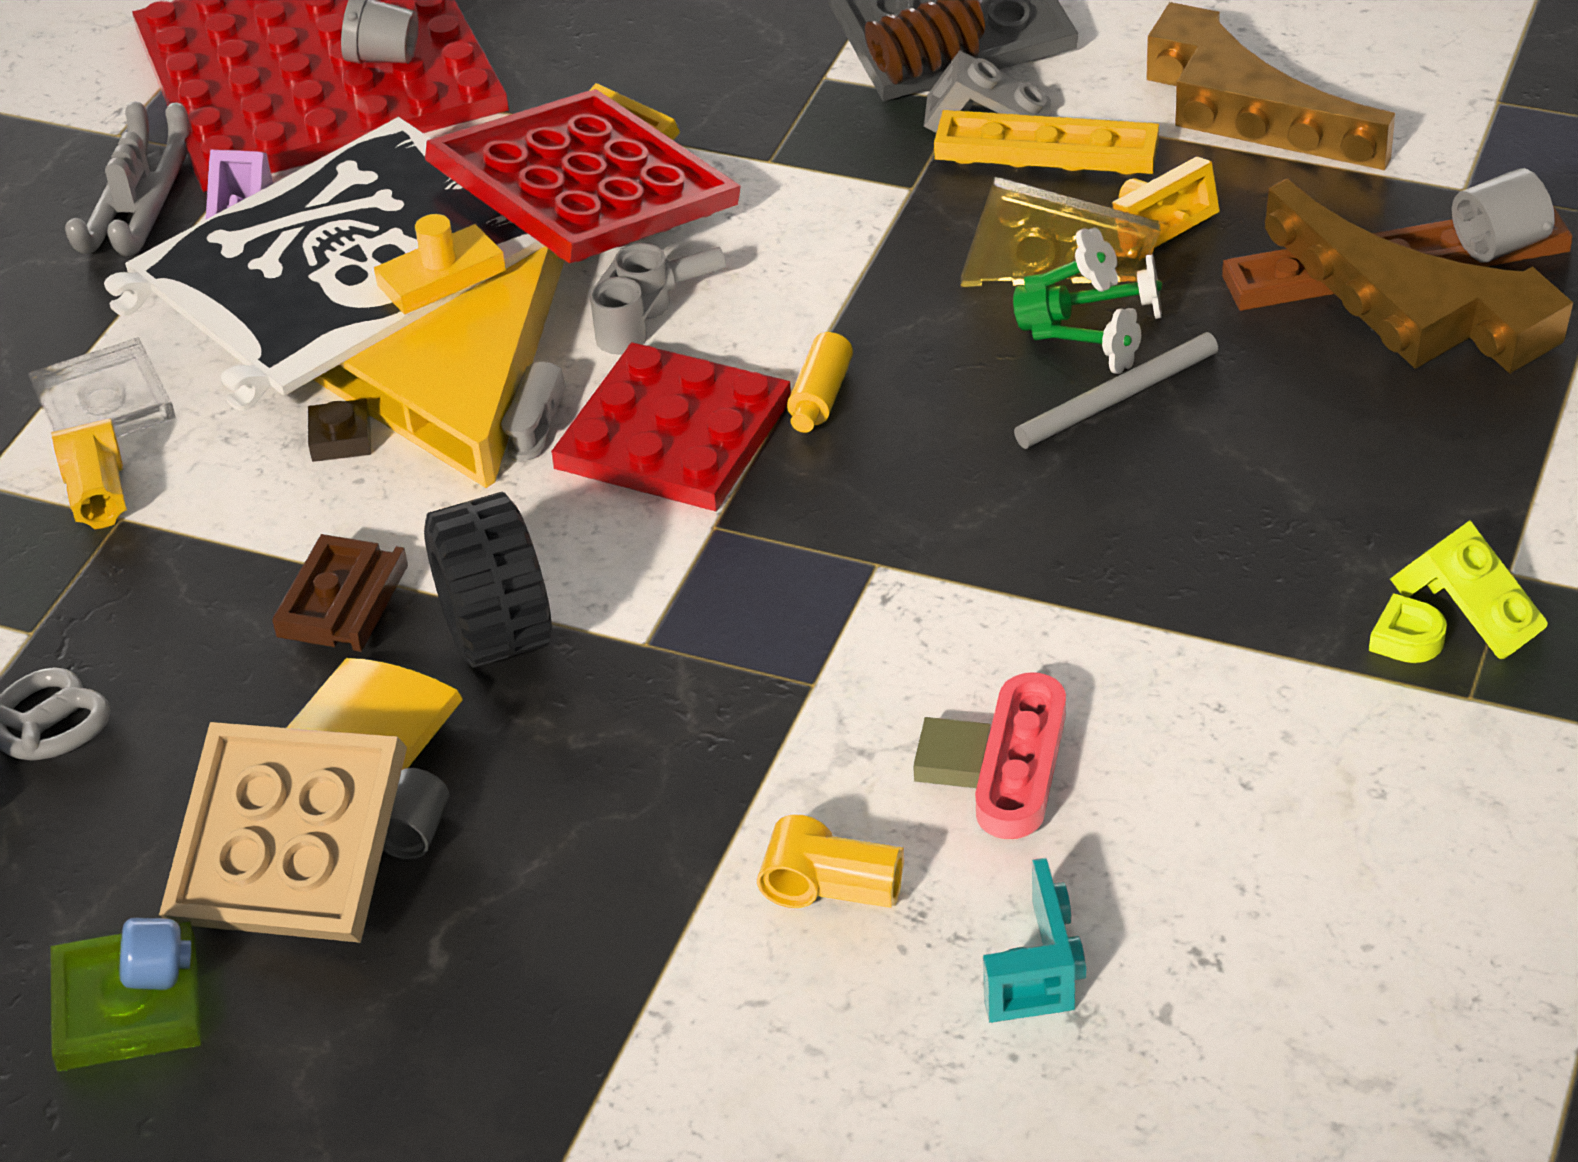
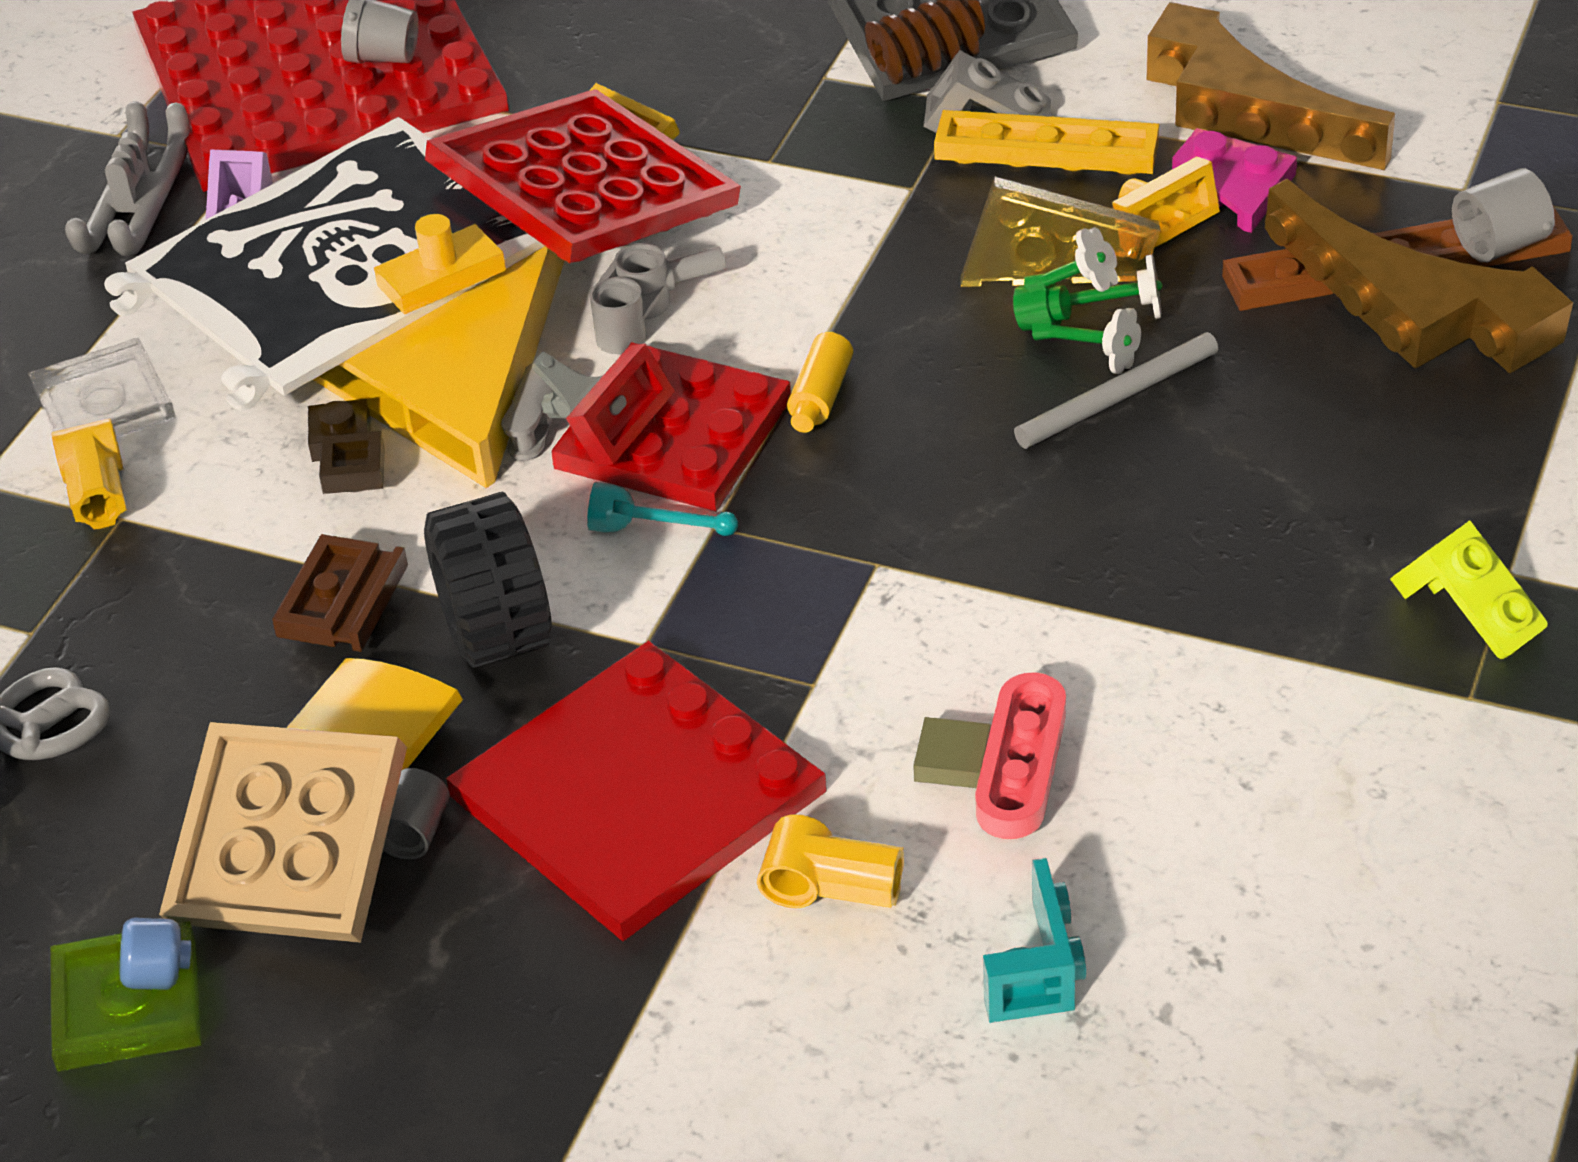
(352, 462): none -> dark brown plate
(609, 408): none -> red piece
(613, 509): none -> teal hinge
(636, 788): none -> red plate
(1240, 172): none -> dark pink wing
(1409, 631): neon yellow tile -> none

